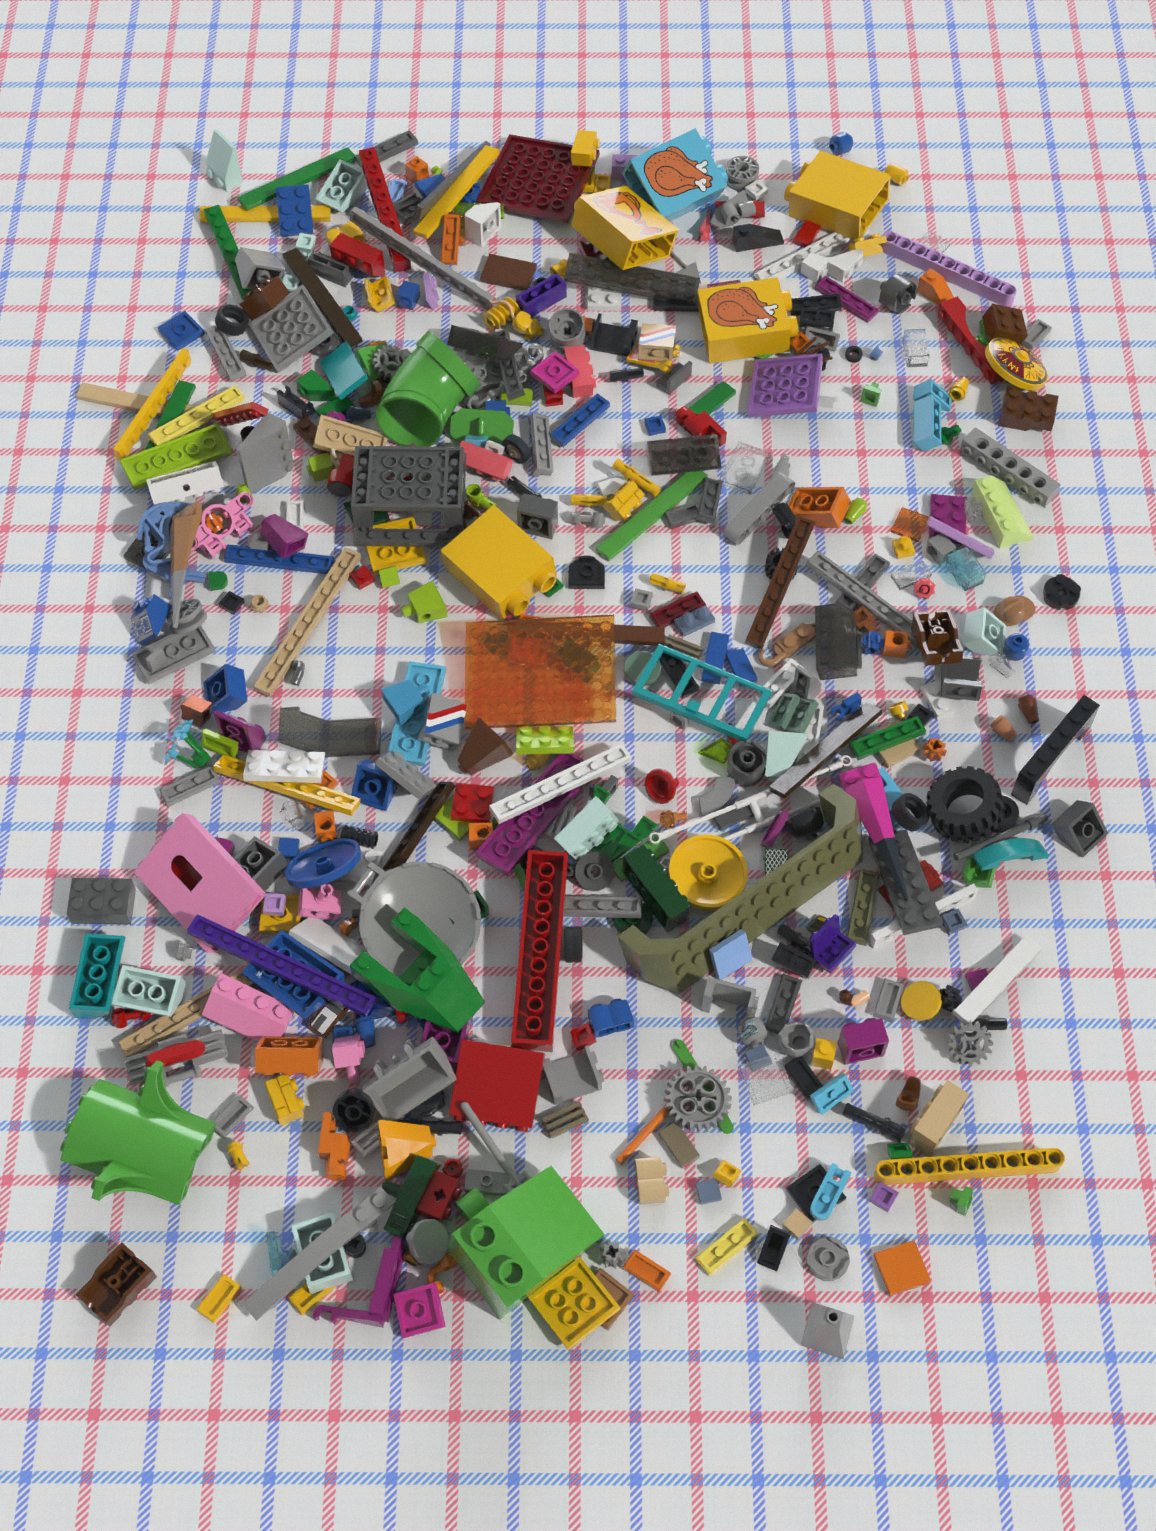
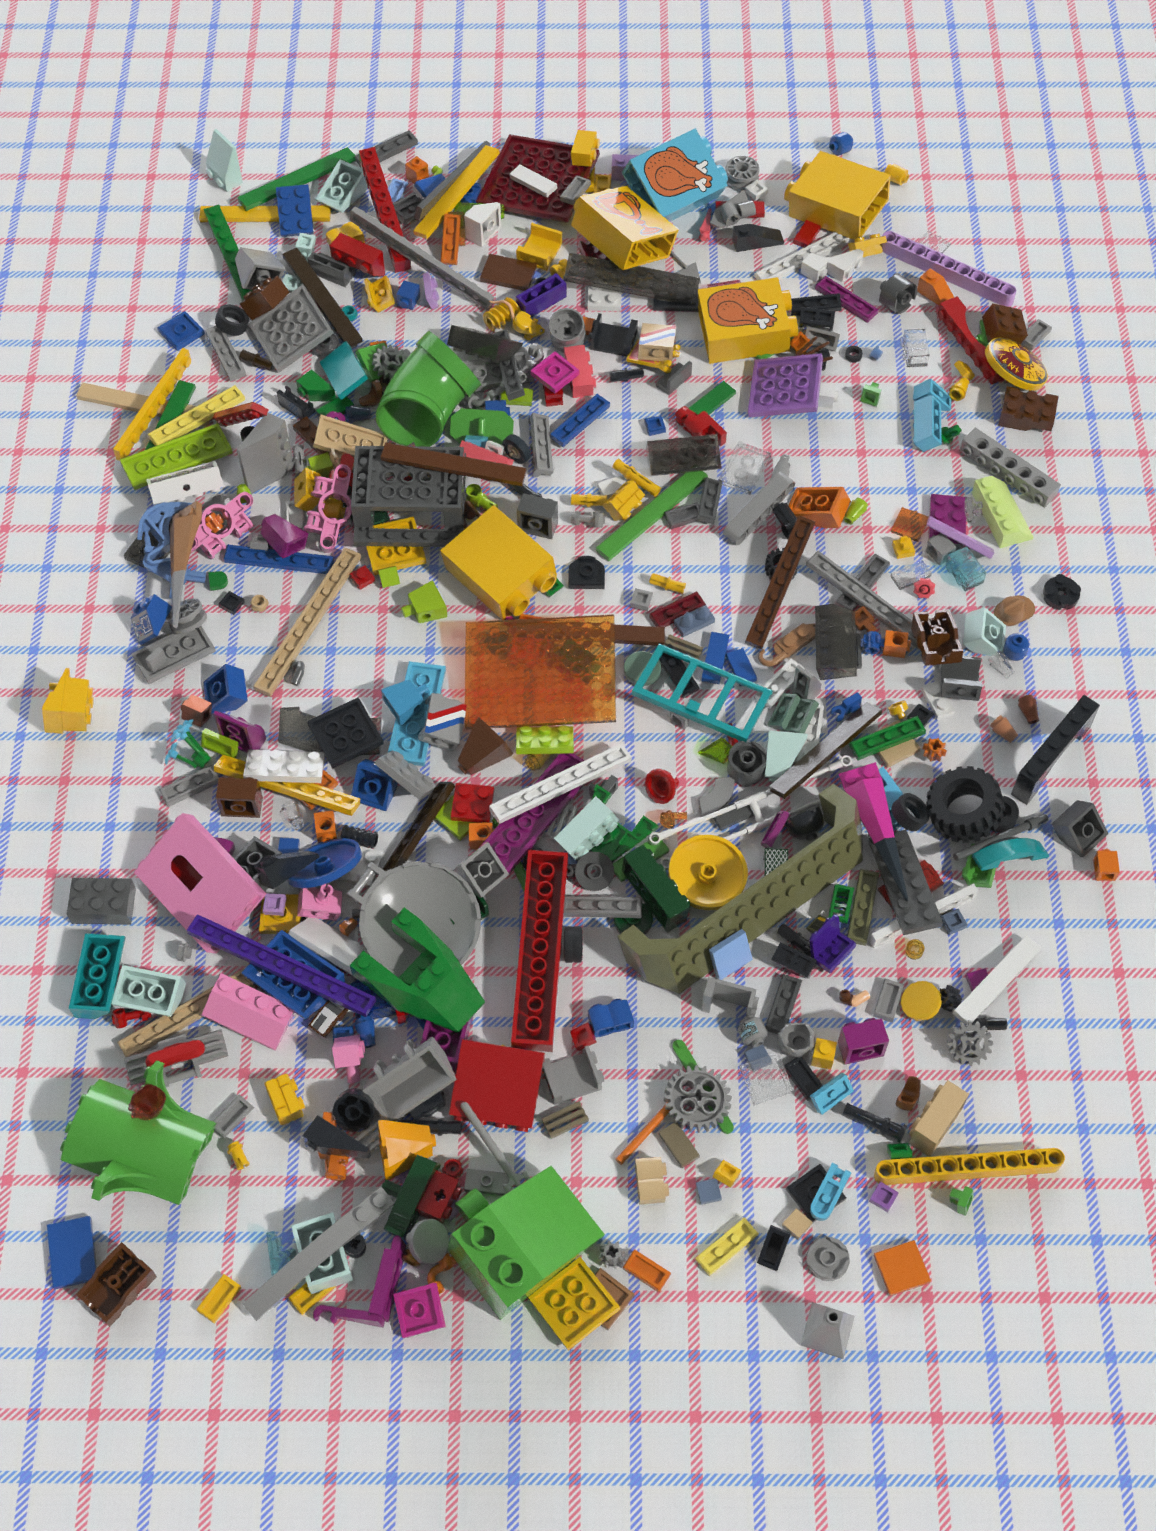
(68, 705): none -> yellow piece
(71, 1252): none -> blue tile
(147, 1102): none -> clear red hair
(239, 797): none -> reddish brown brick
(278, 868): none -> black slope
(289, 1055): orange brick -> none
(298, 452): none -> light grey pin
(303, 486): none -> yellow brick
(331, 488): none -> bright pink piece
(333, 1141): none -> black slope
(334, 508): none -> yellow head
(345, 732): none -> black plate
(453, 464): none -> reddish brown tile
(482, 870): none -> light grey slope
(533, 180): none -> white tile
(540, 246): none -> yellow panel
(575, 190): none -> light grey tile
(844, 891): none -> green slope
(918, 944): none -> clear yellow bush
(964, 370): none -> yellow tile
(1106, 865): none -> orange brick

